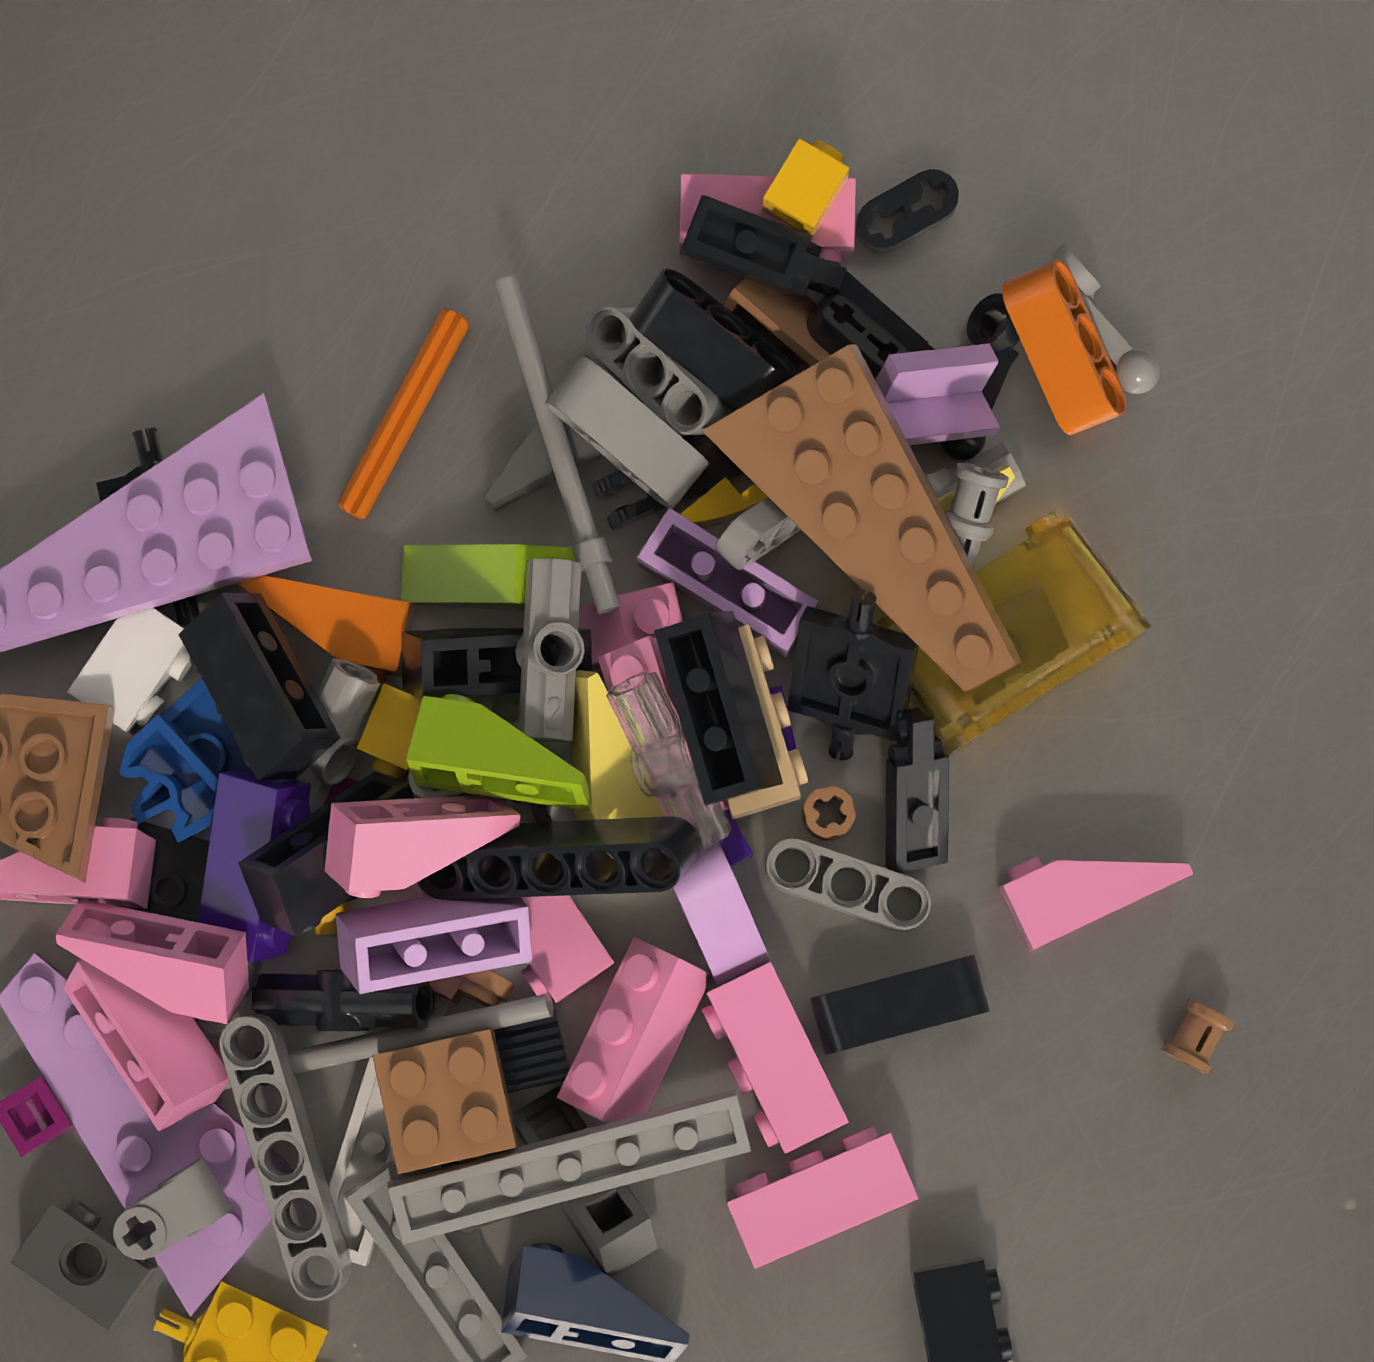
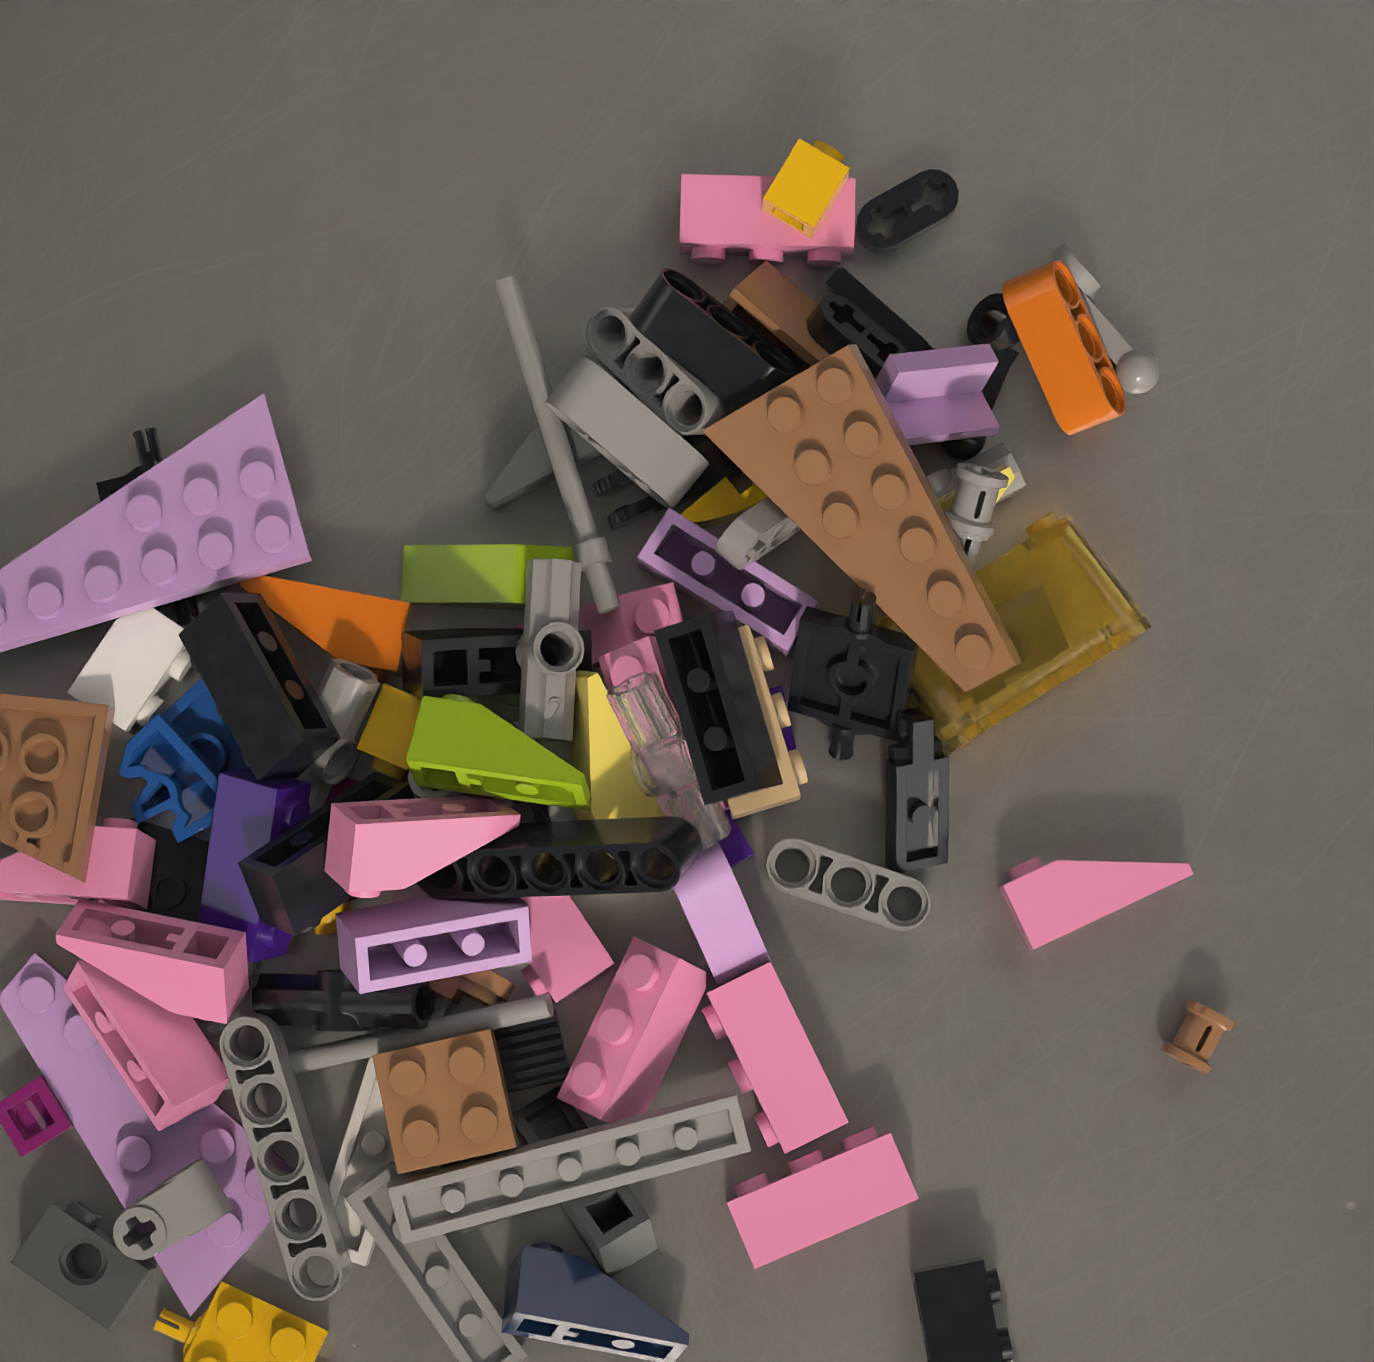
(403, 413): orange axle -> none
(759, 250): black hinge -> none
(833, 830): medium nougat bush -> none
(900, 1004): black beam -> none

